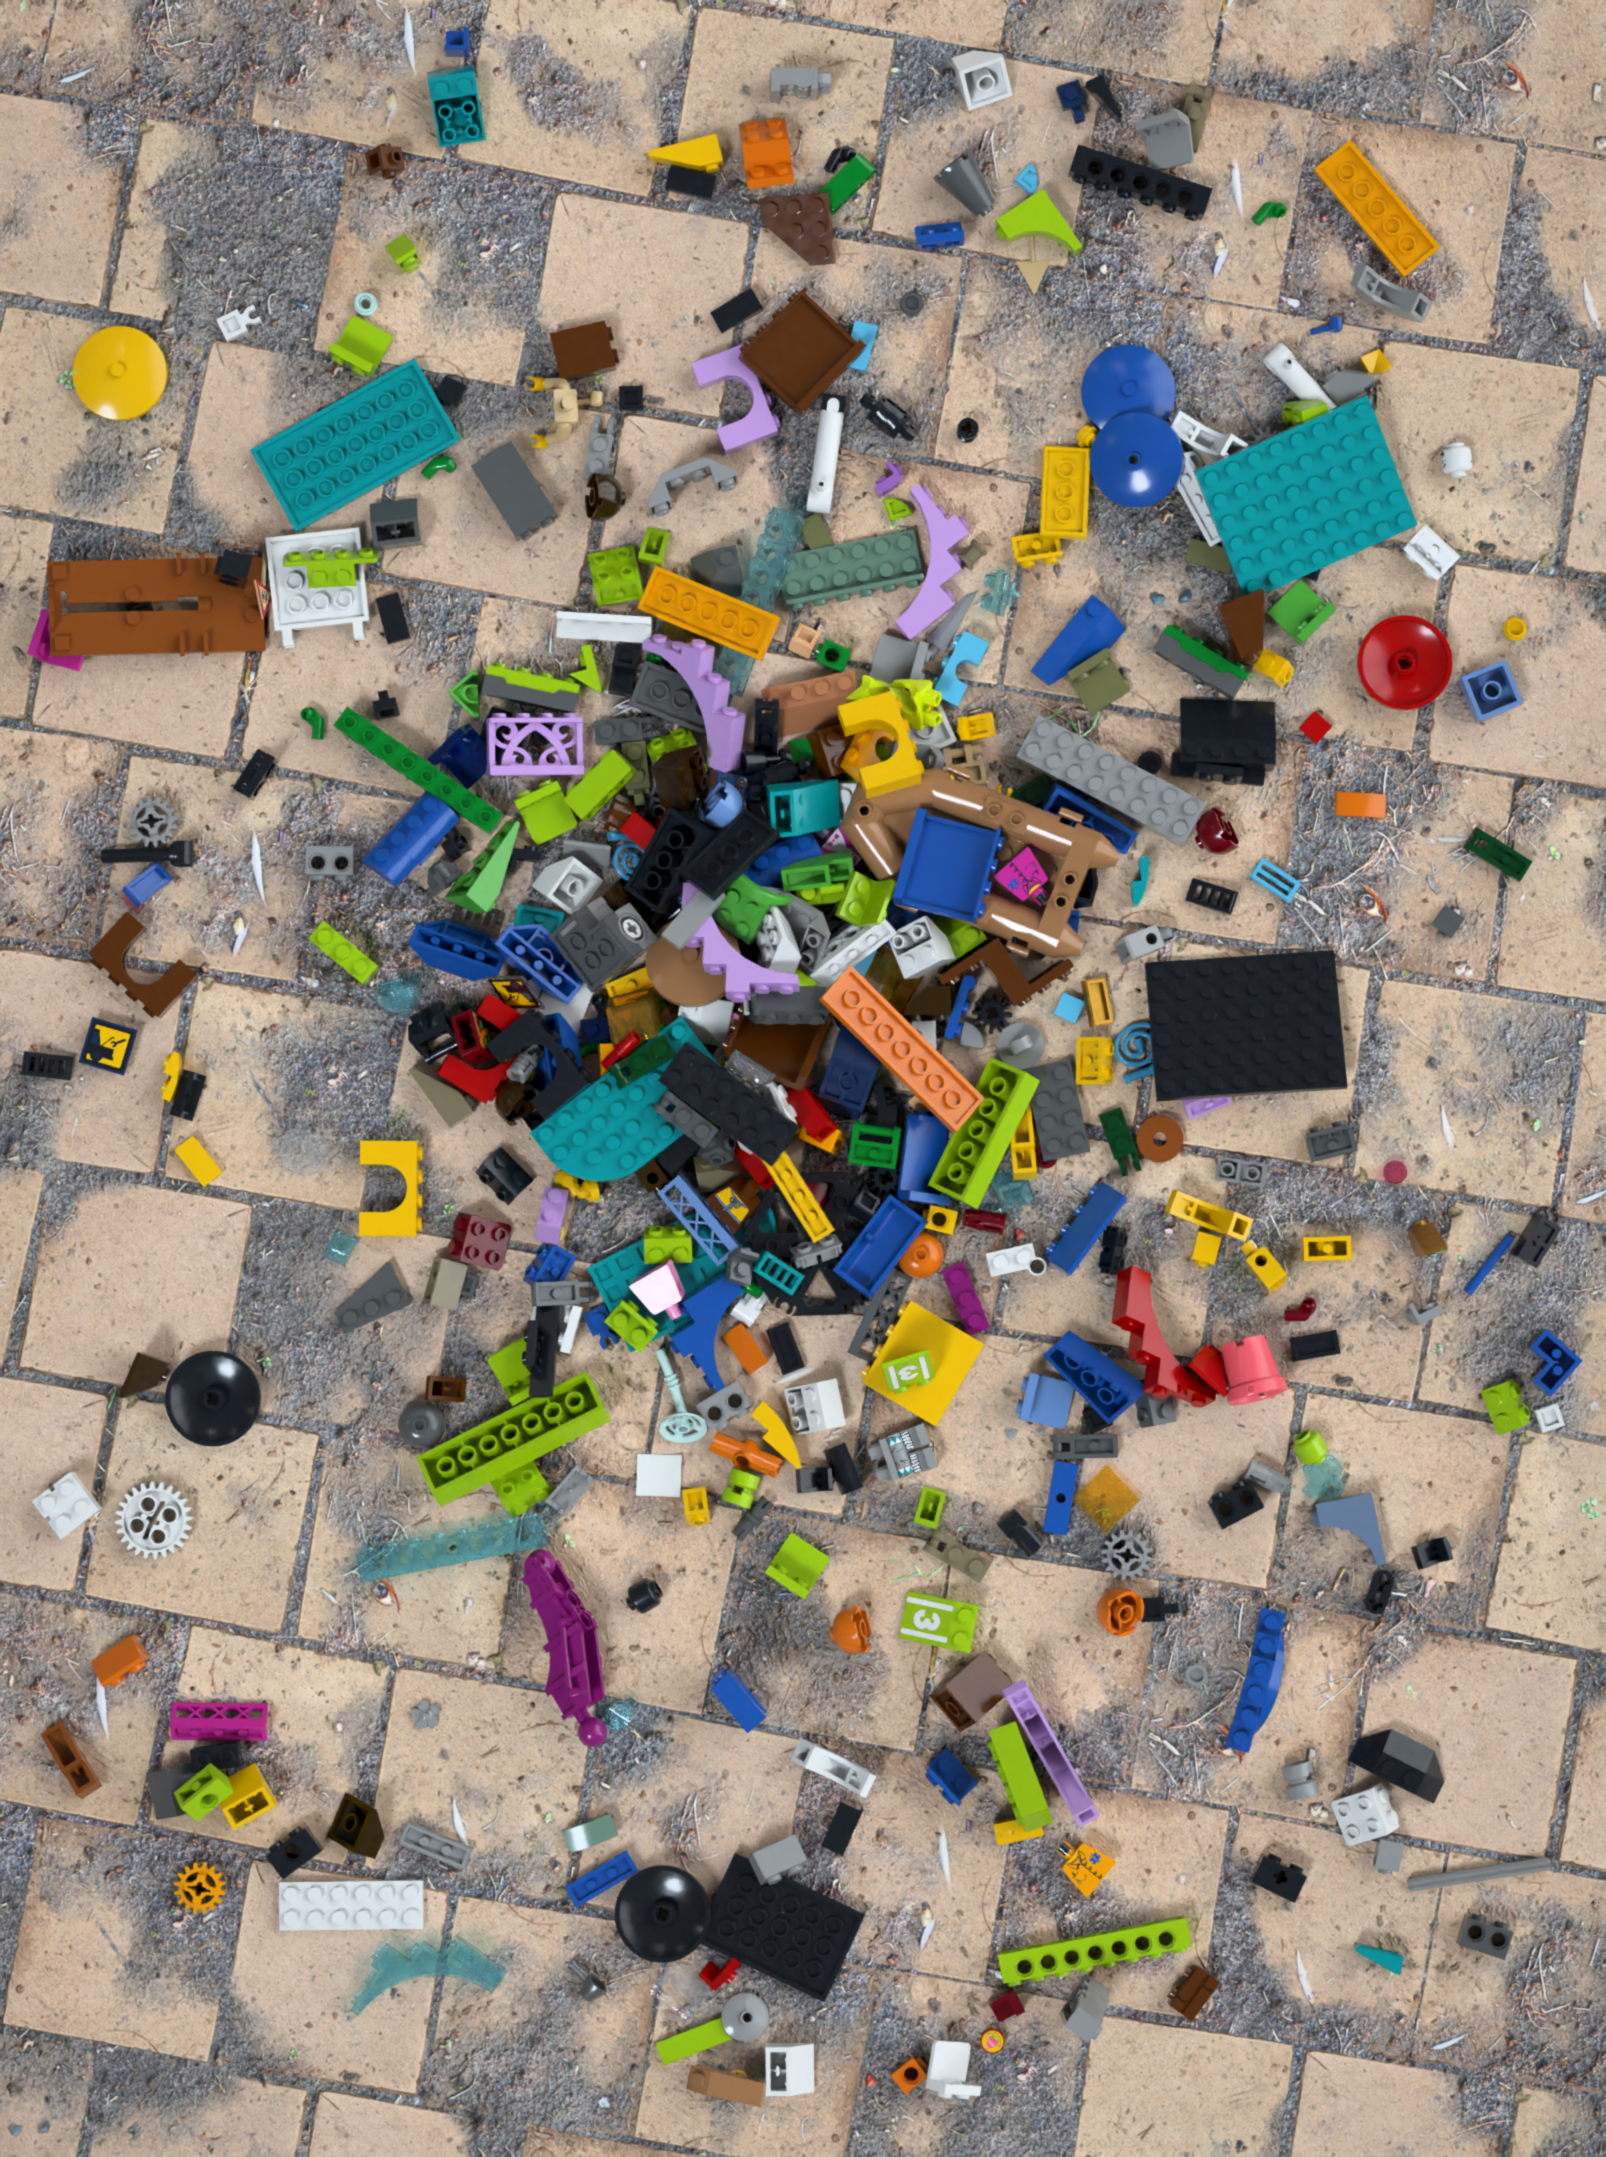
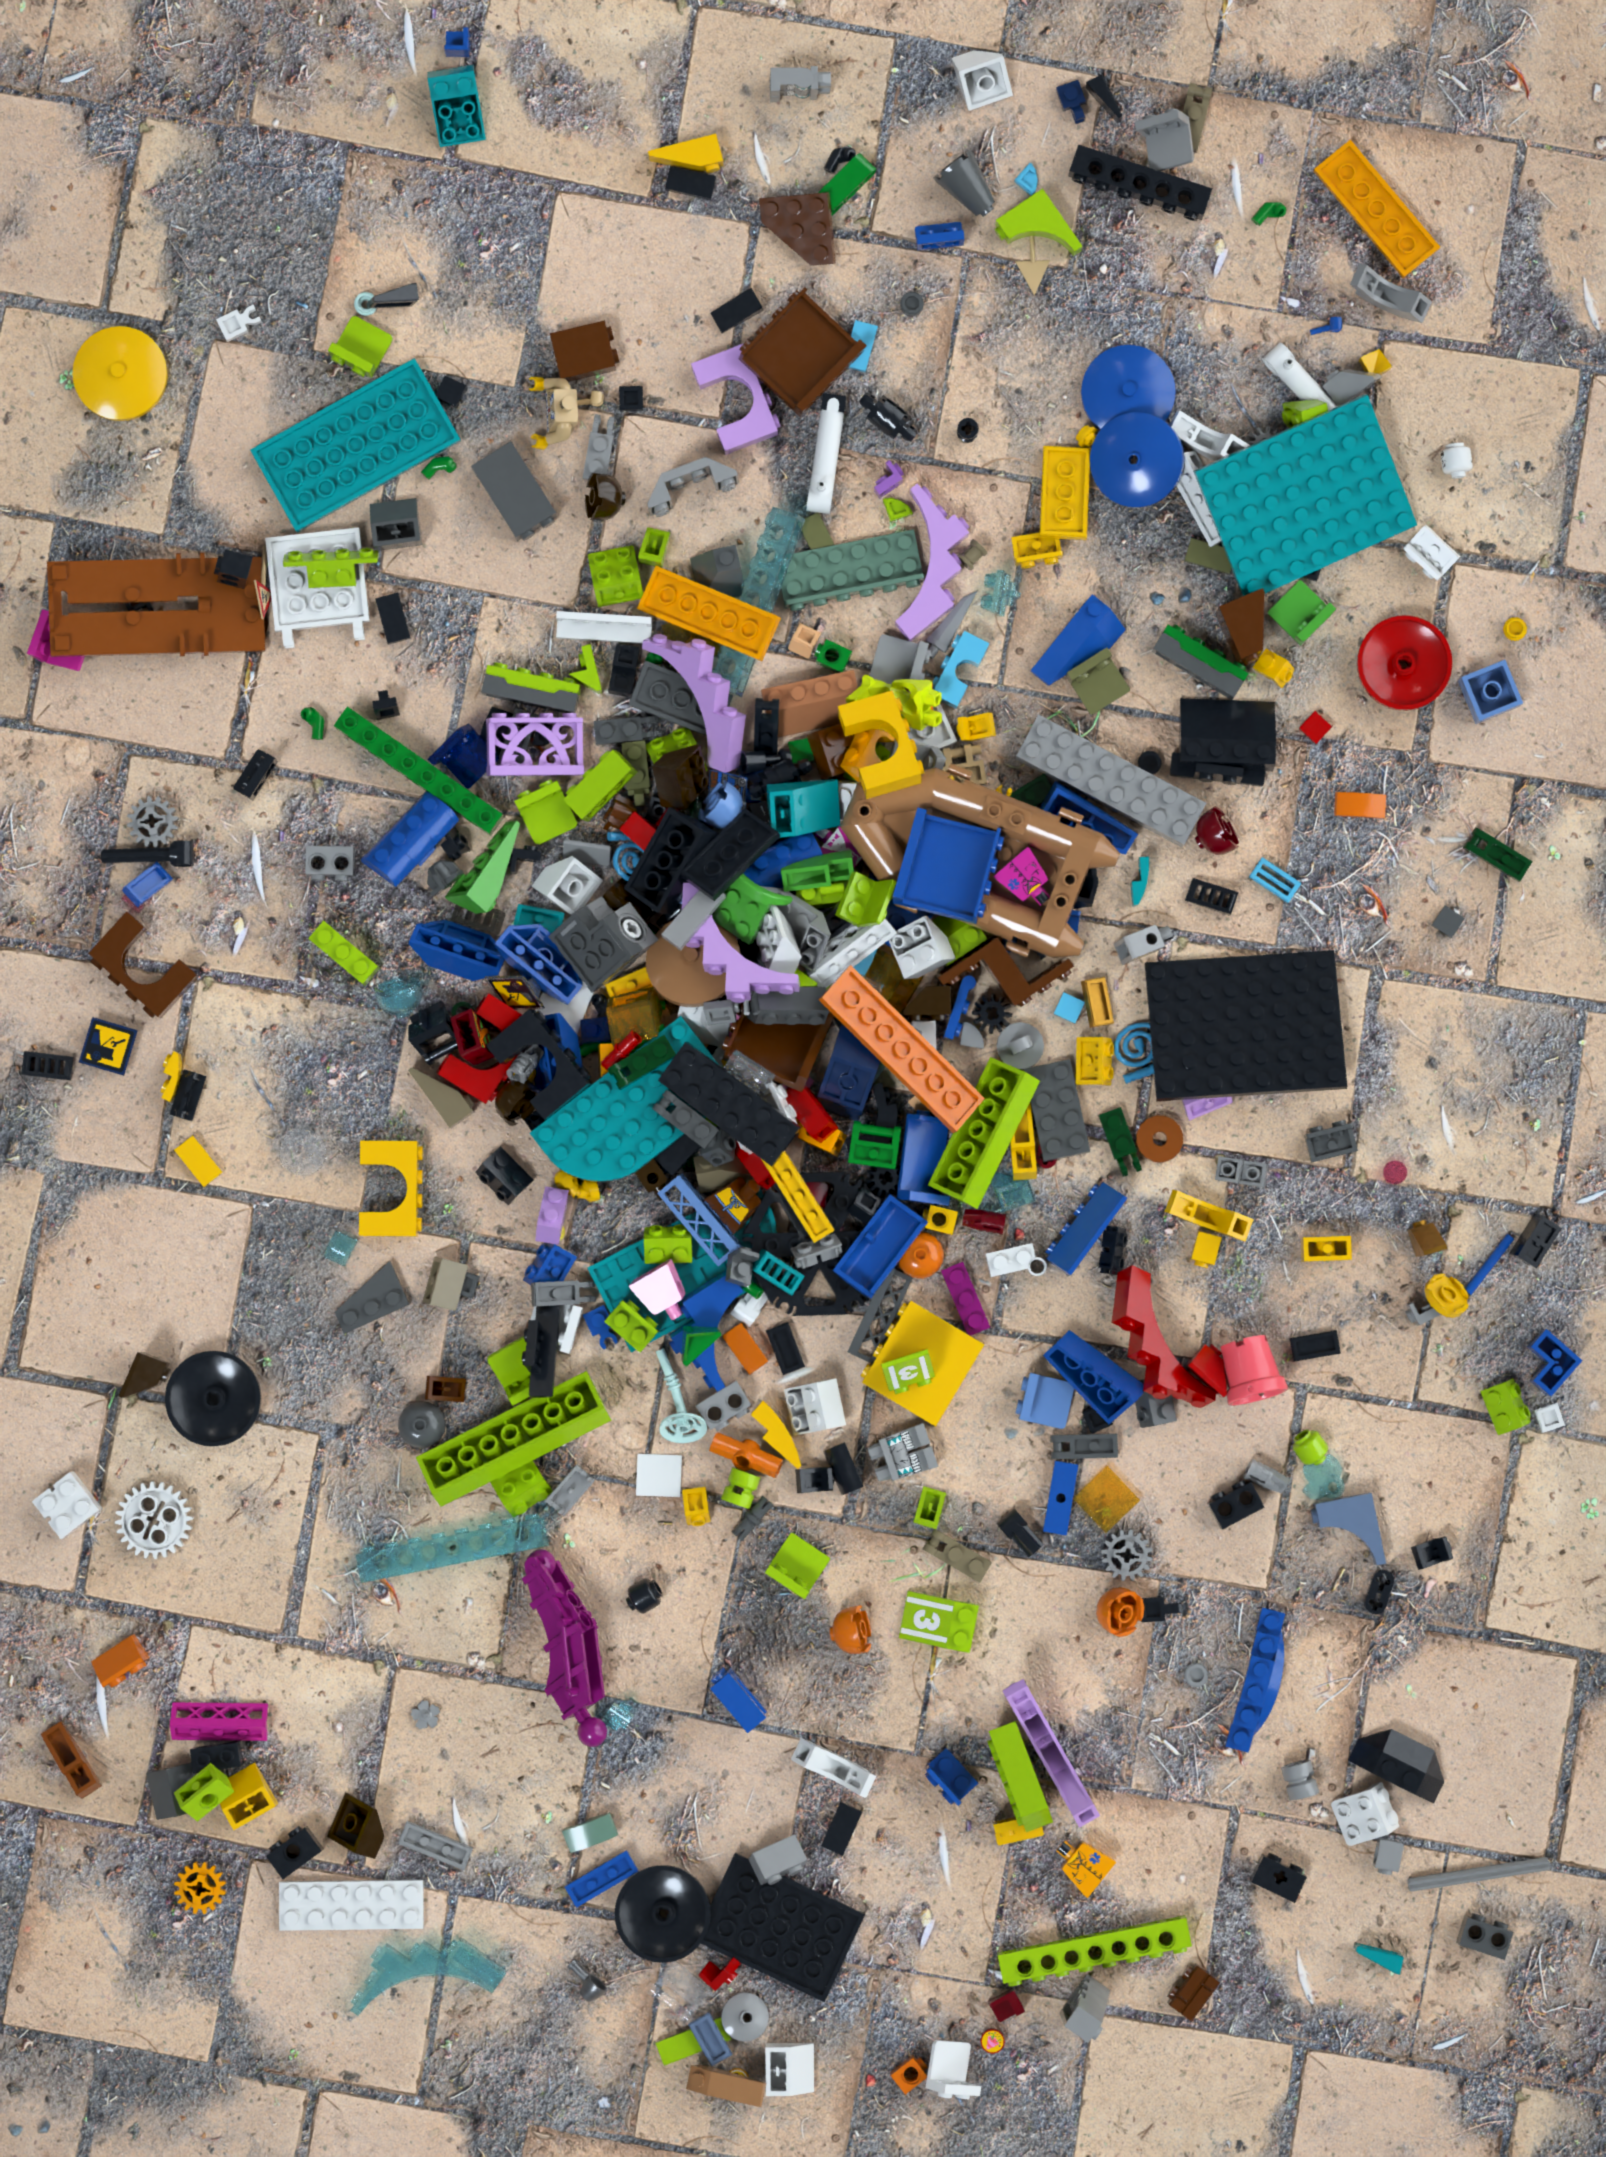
(385, 161): reddish brown brick -> none
(400, 297): none -> black slope
(403, 254): lime slope -> none
(466, 694): bright green slope -> none
(478, 1241): dark red bracket -> none
(696, 1341): none -> green slope
(710, 2039): none -> sand blue tile
(721, 1011): none -> light grey bracket
(766, 153): orange bracket -> none
(972, 1691): slope -> none
(1271, 1275): yellow torso -> none
(1303, 1312): dark red arm -> none
(1446, 1295): none -> yellow tile

